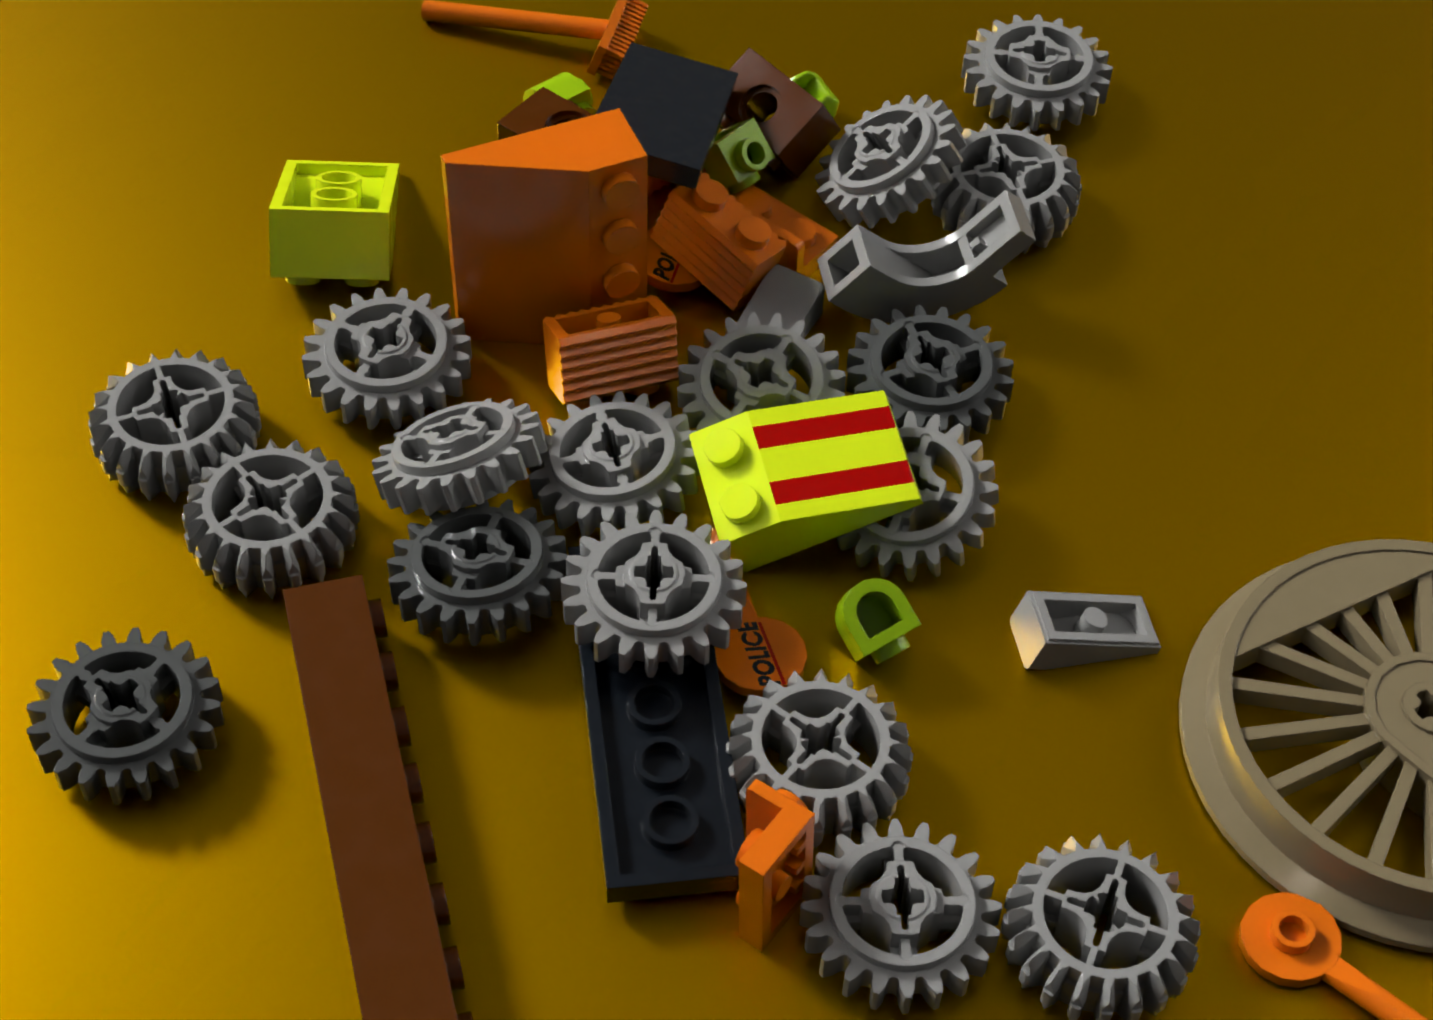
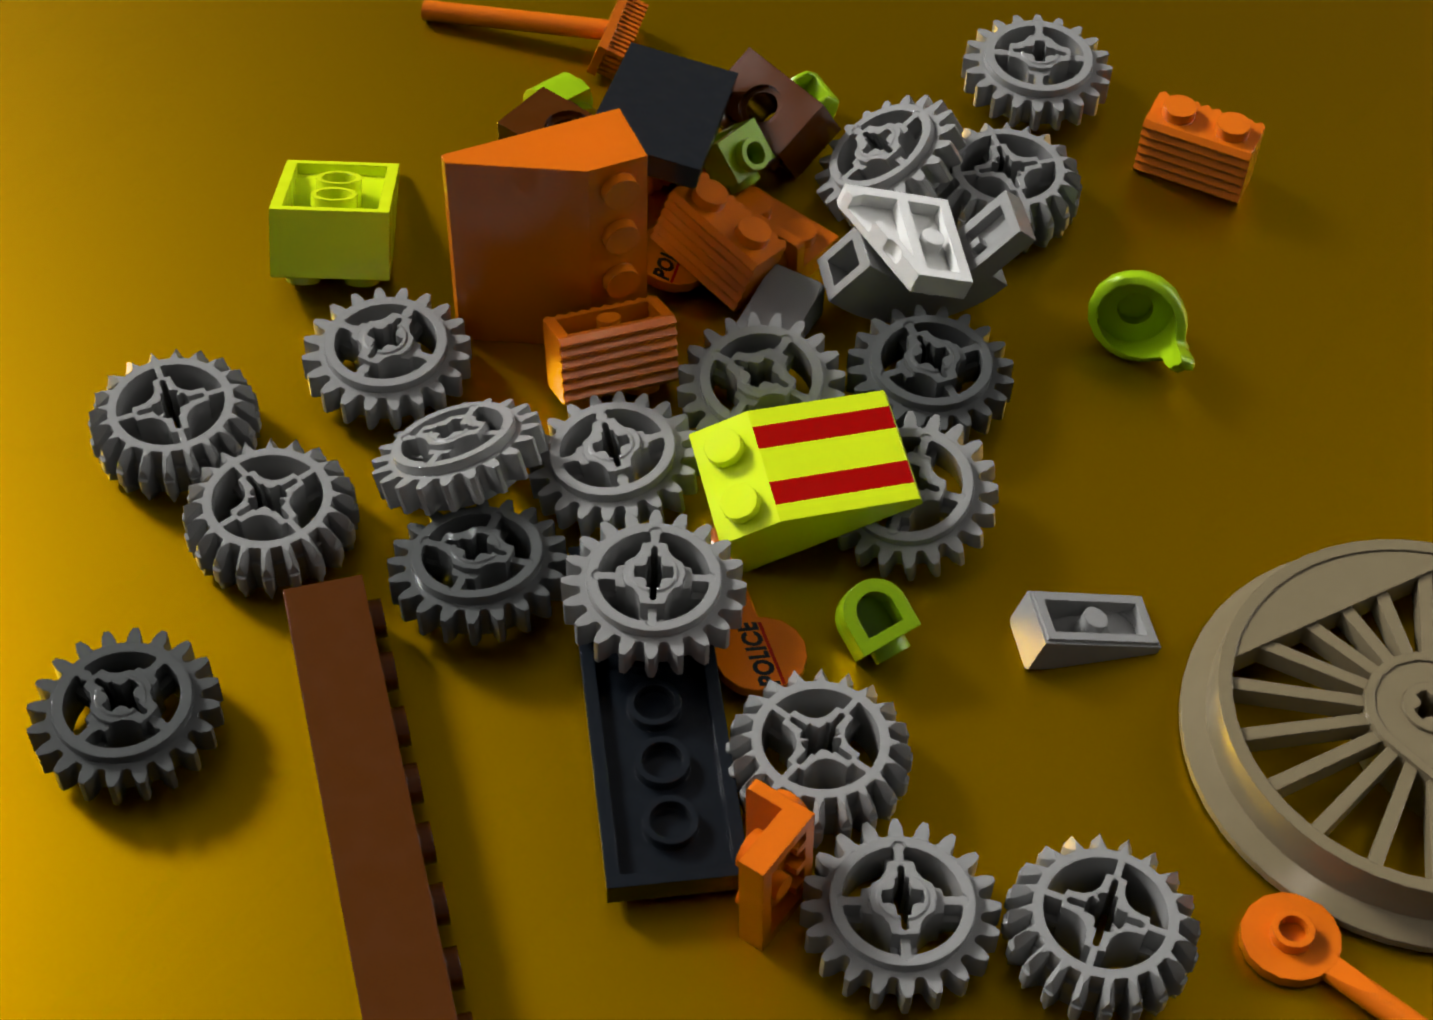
(912, 237): none -> white wing
(1141, 319): none -> lime hat
(1199, 146): none -> orange brick

